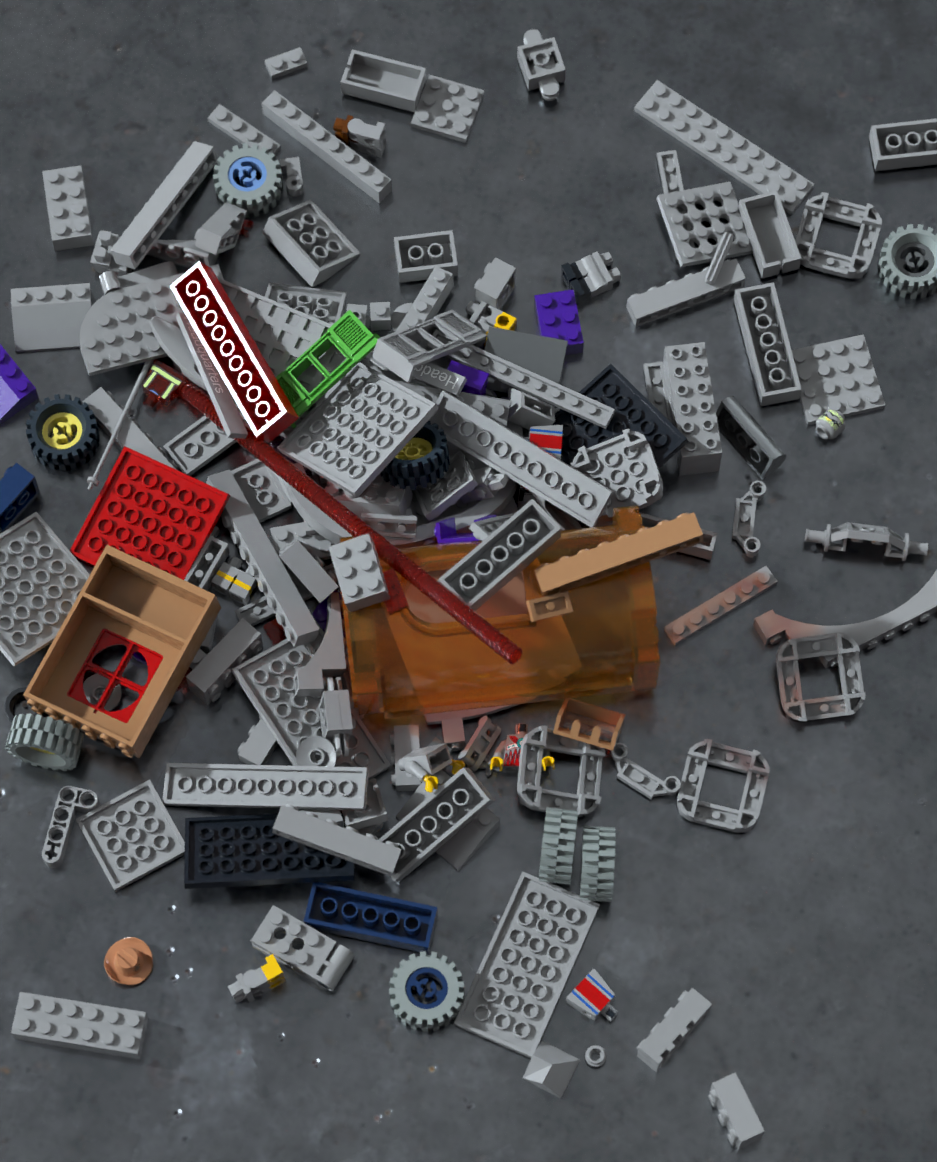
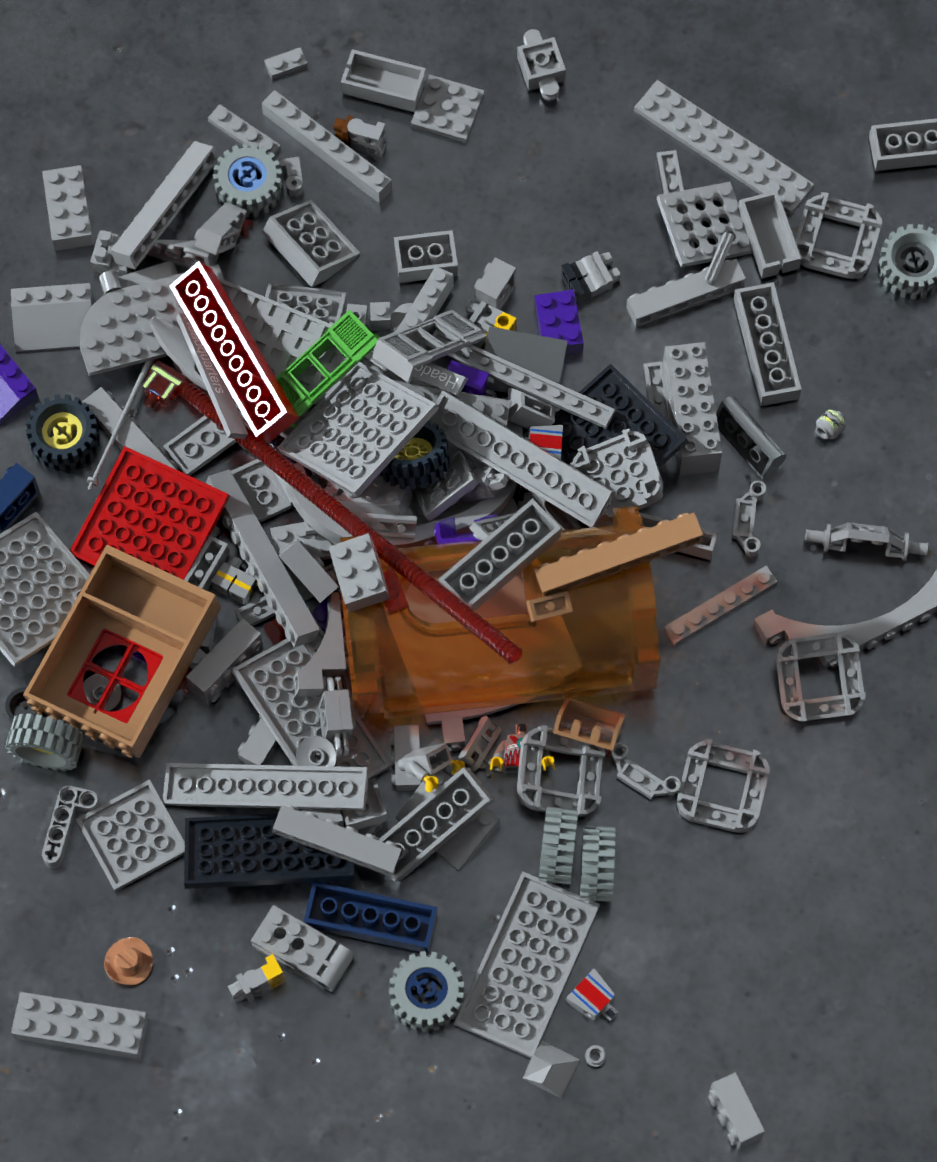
(673, 1030): light grey wedge -> none
(837, 378): light grey plate -> none

